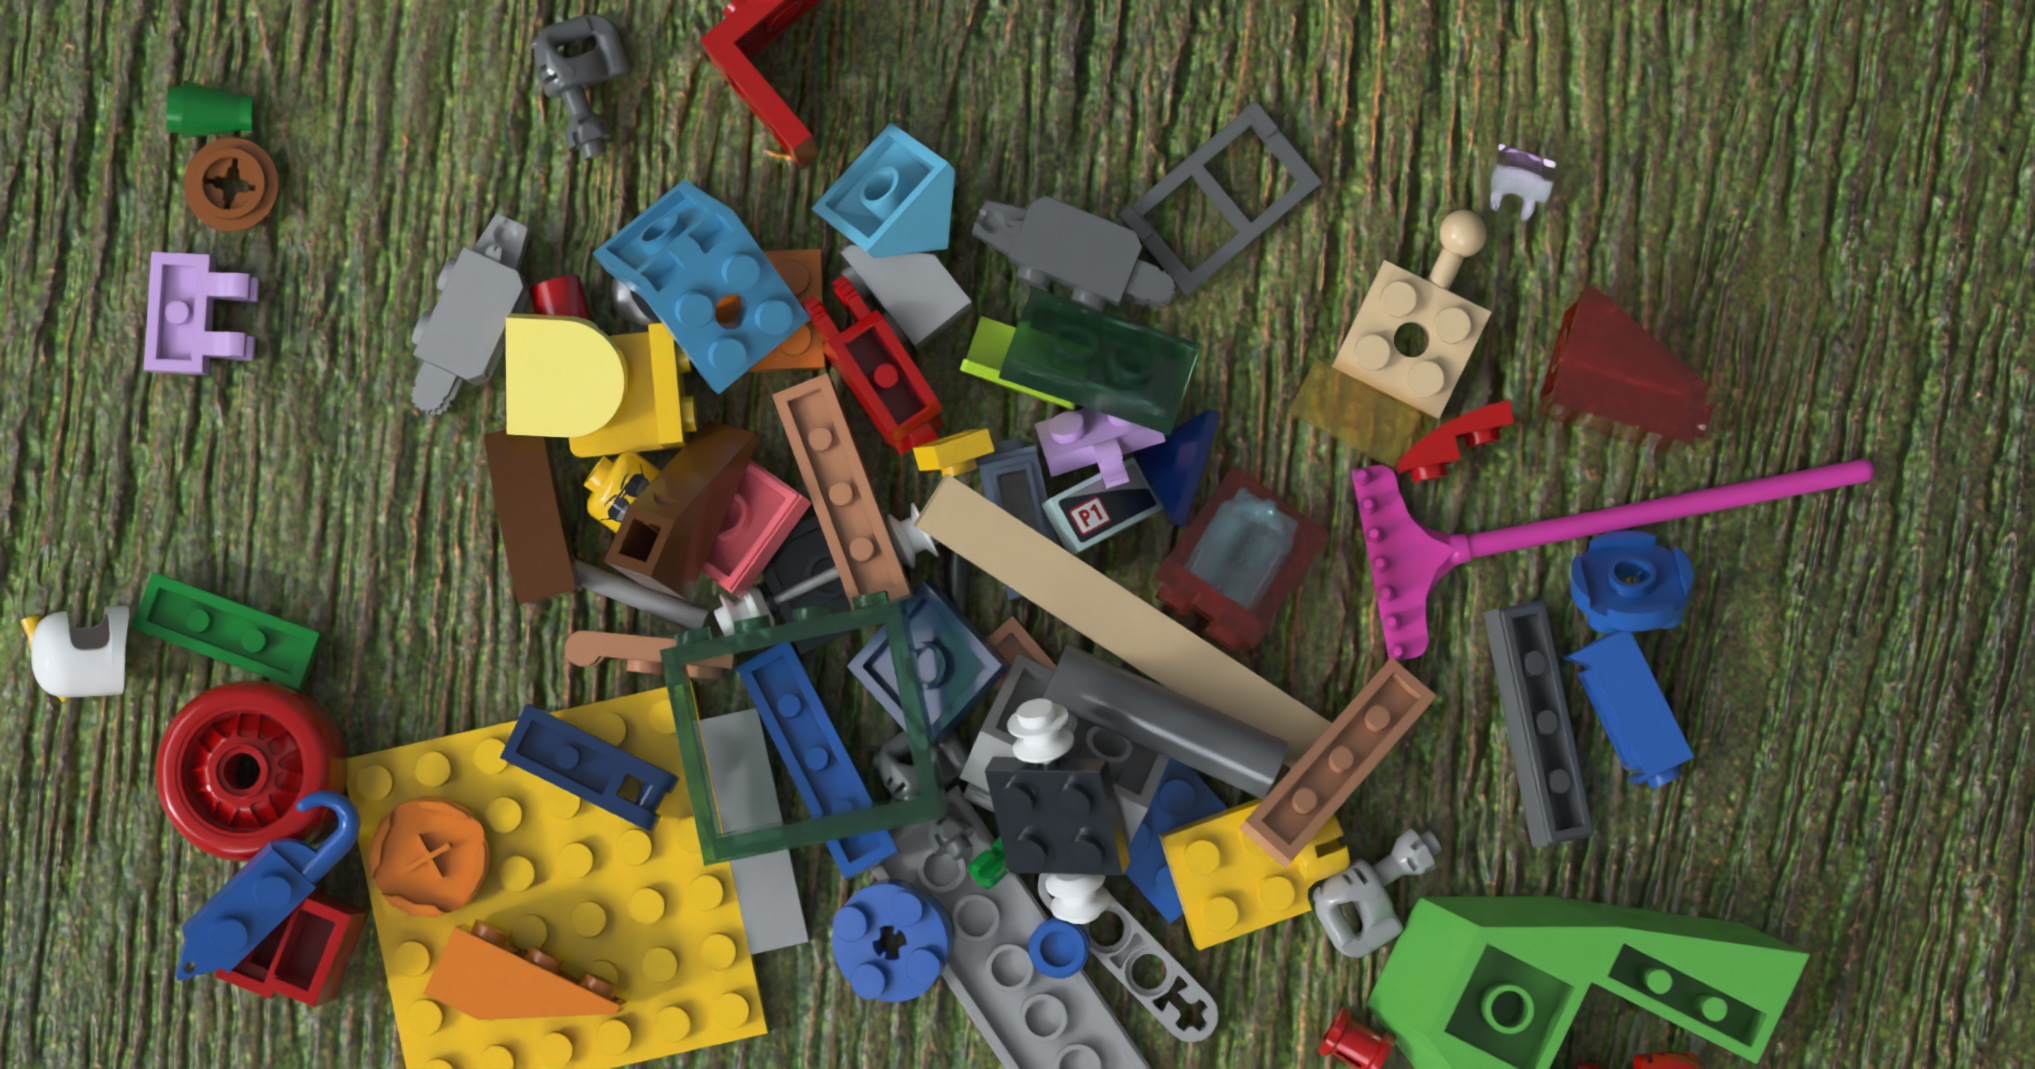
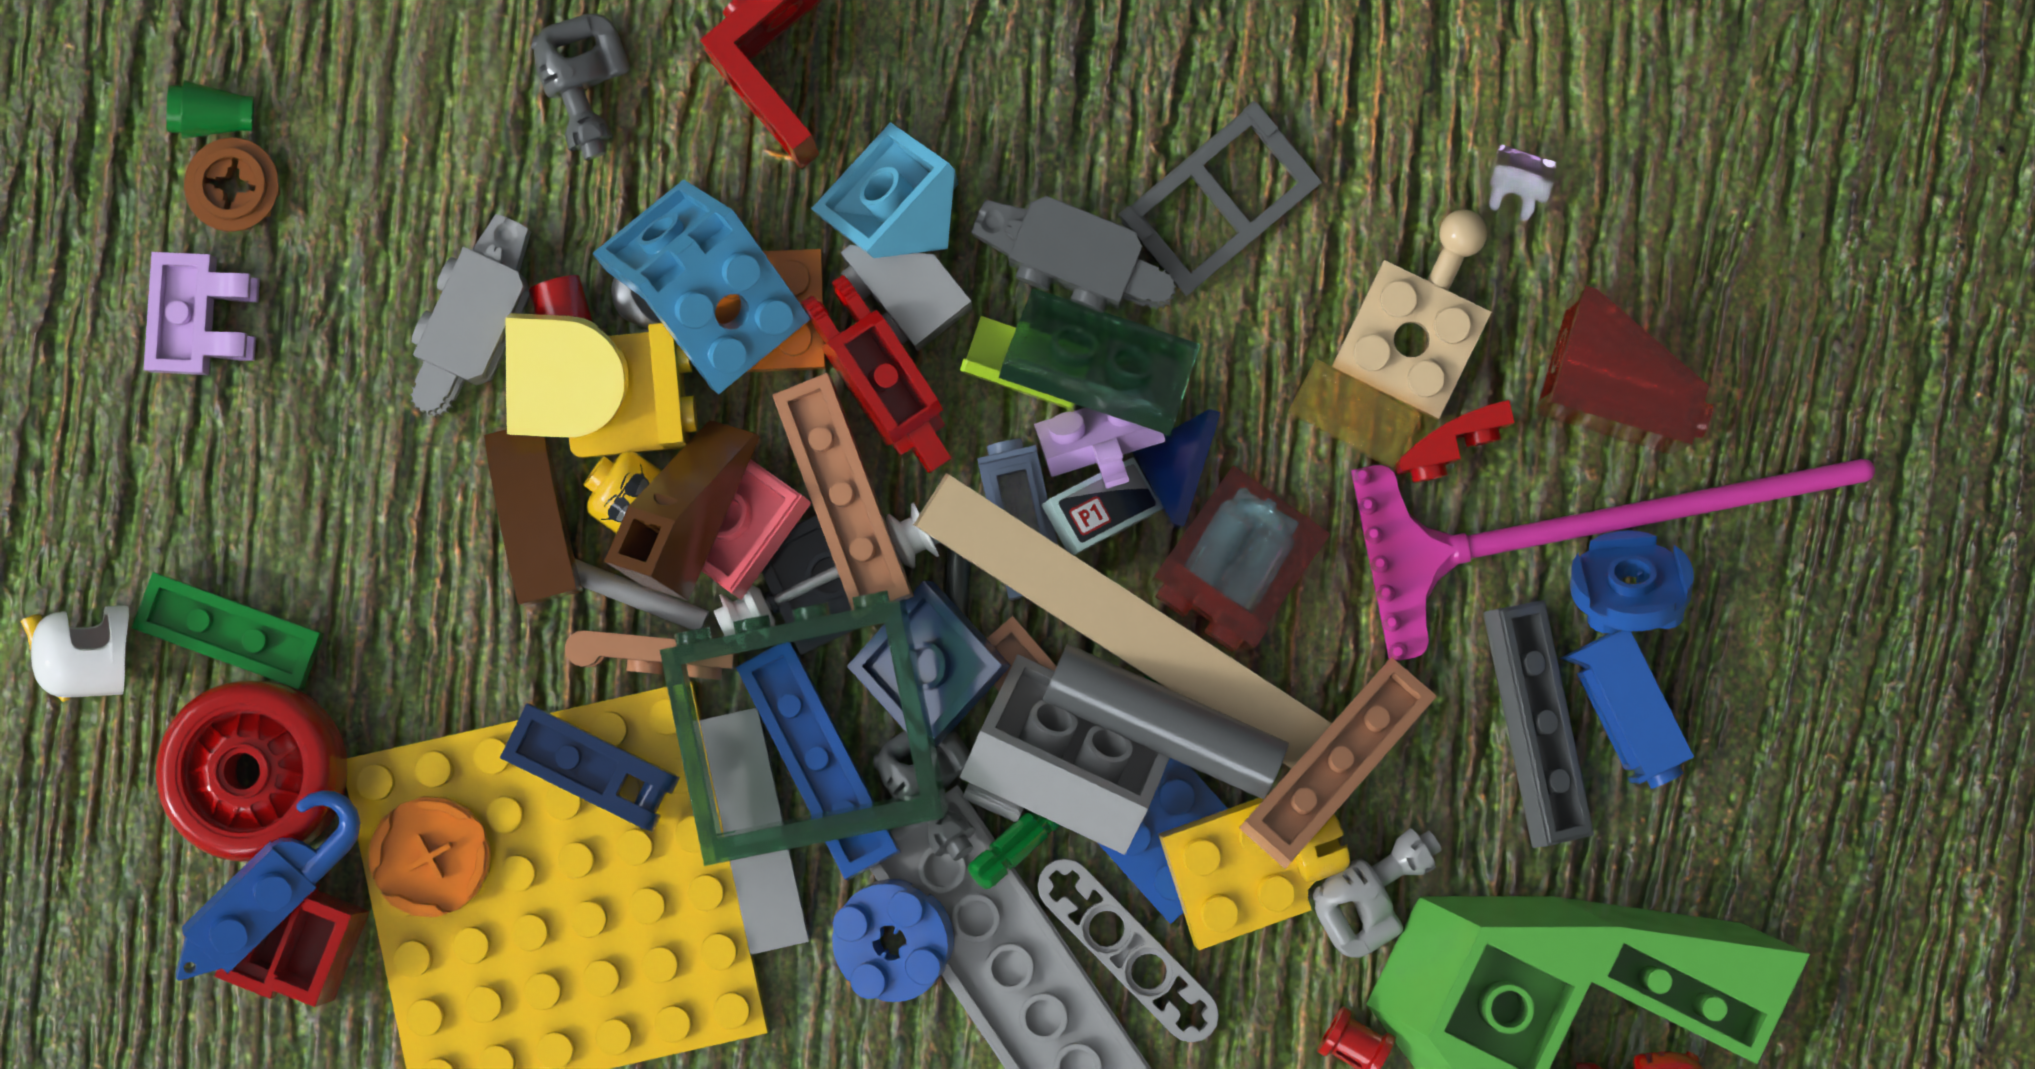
(501, 982): orange slope -> none
(955, 452): yellow plate -> none
(1057, 813): black plate -> none
(1059, 948): blue tile -> none

